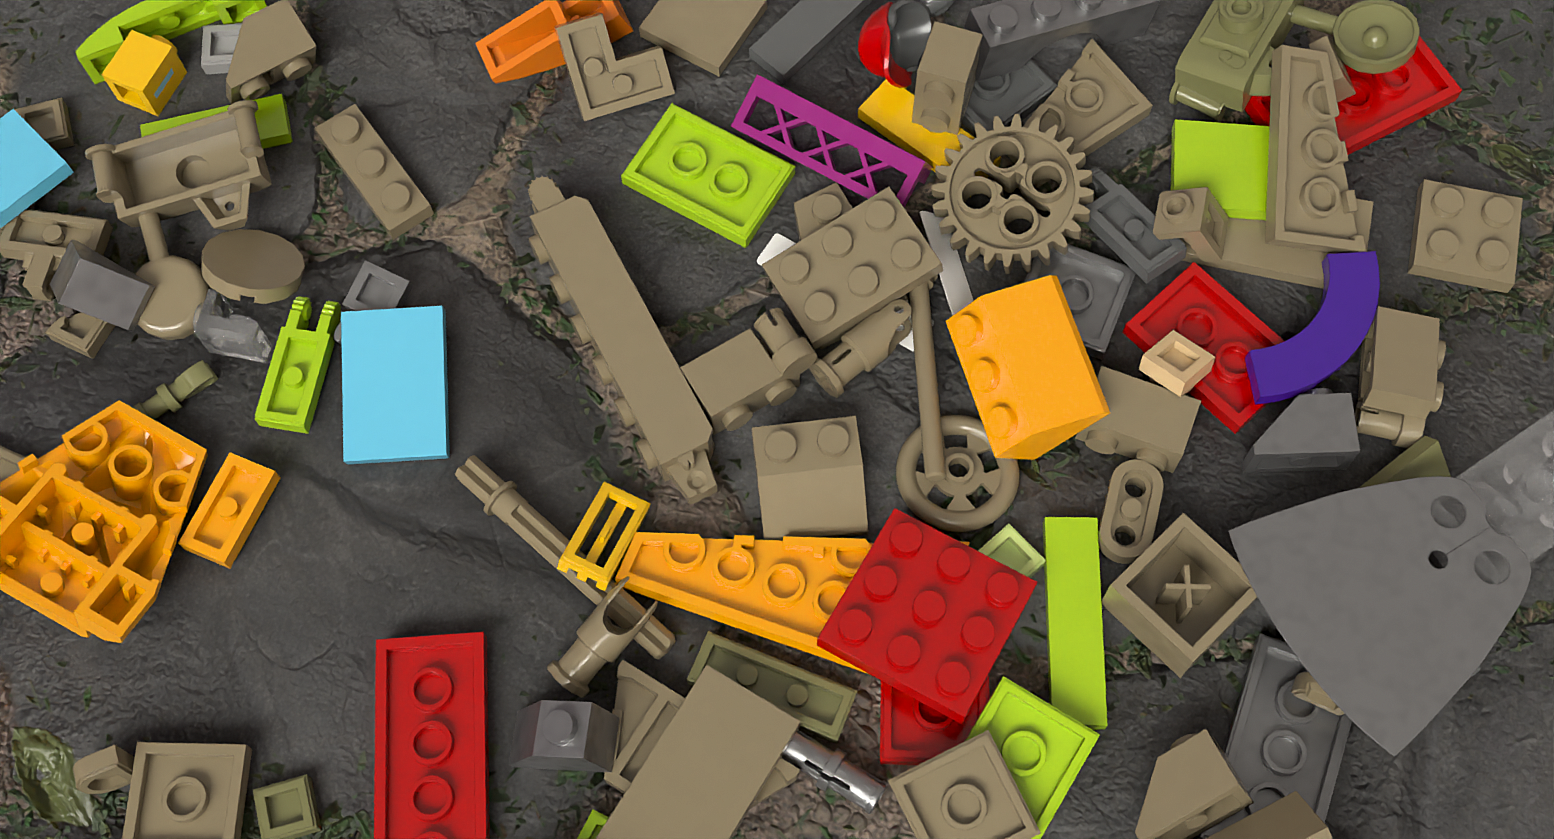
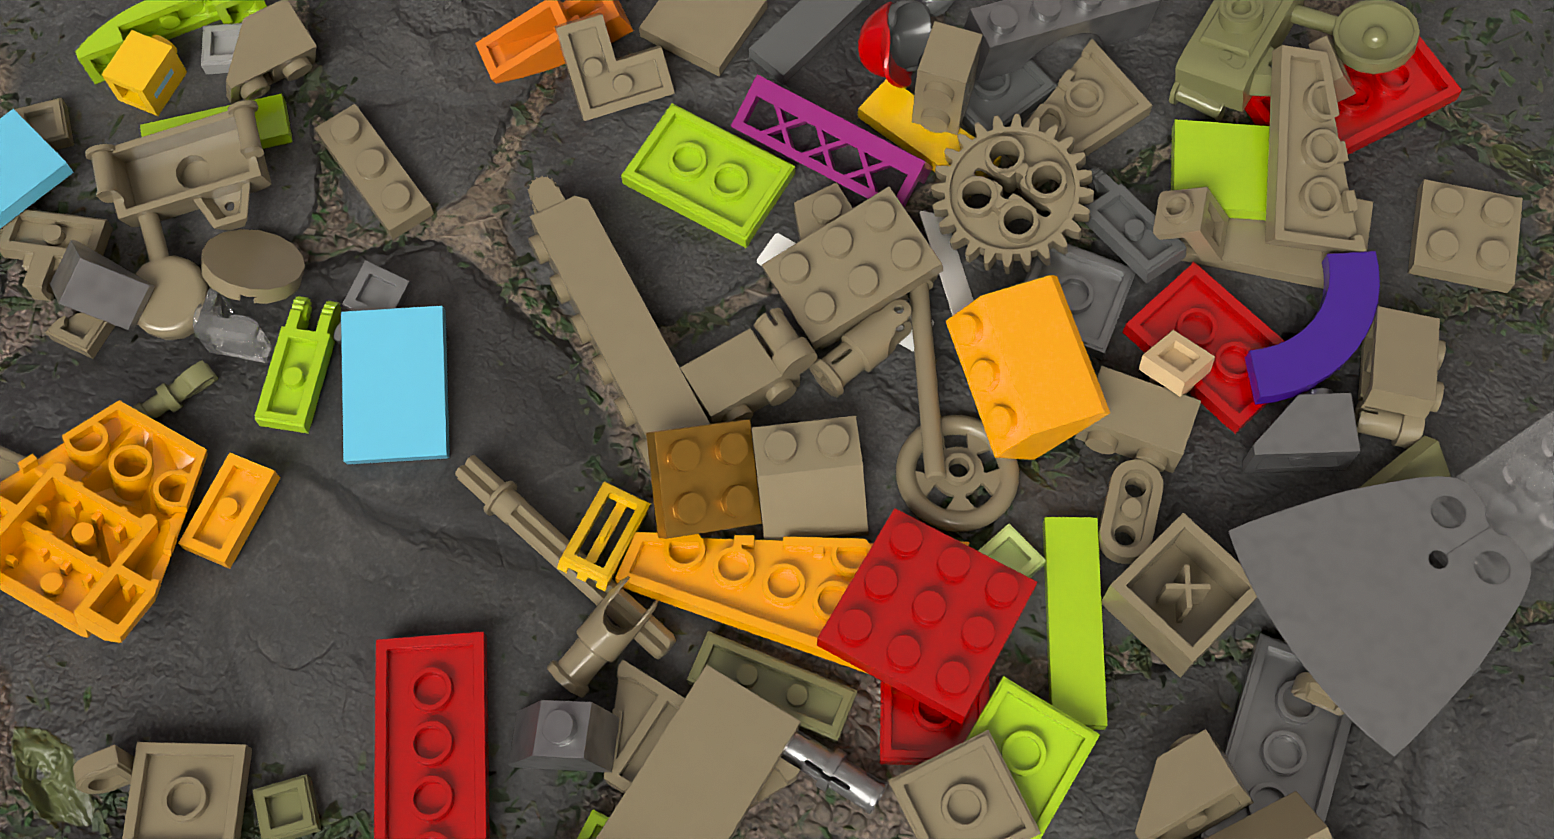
(703, 478): none -> pearl gold plate

